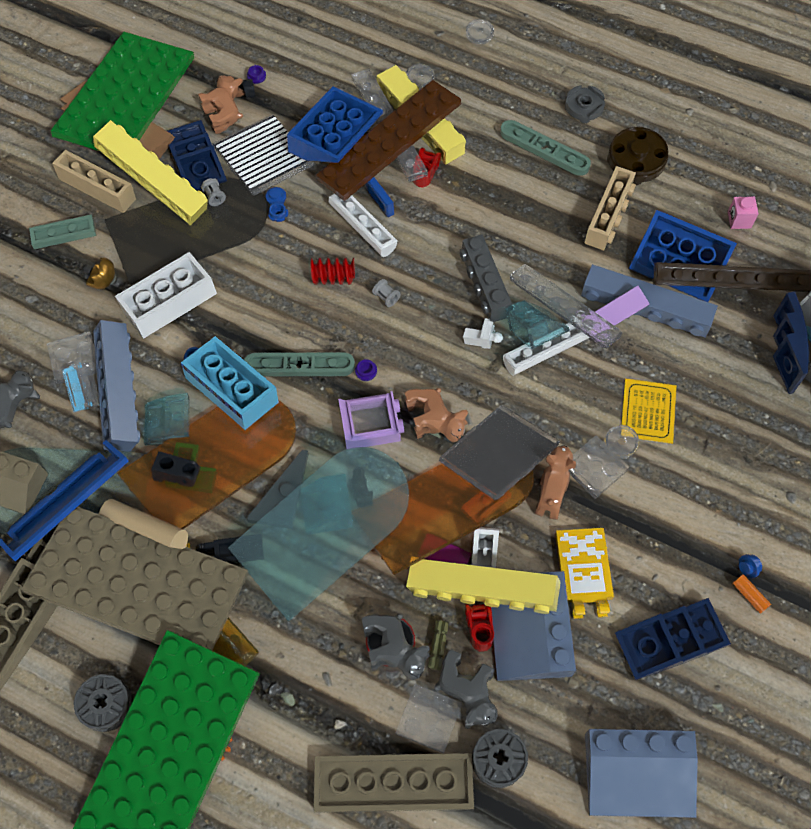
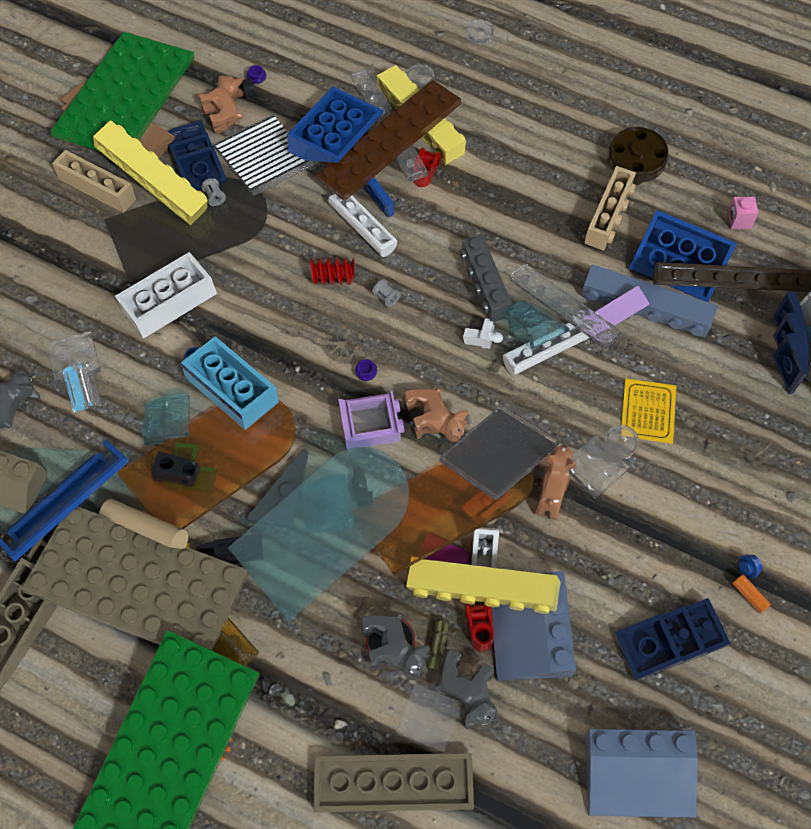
(62, 231): sand green plate -> none
(90, 710): dark grey wheel -> none
(102, 274): pearl gold hair -> none
(116, 385): sand blue brick -> none
(276, 195): blue plate -> none
(277, 208): blue plate -> none
(321, 364): sand green piece -> none
(513, 751): dark grey wheel -> none
(555, 153): sand green piece -> none
(583, 112): dark grey plate -> none
(586, 569): yellow tile -> none

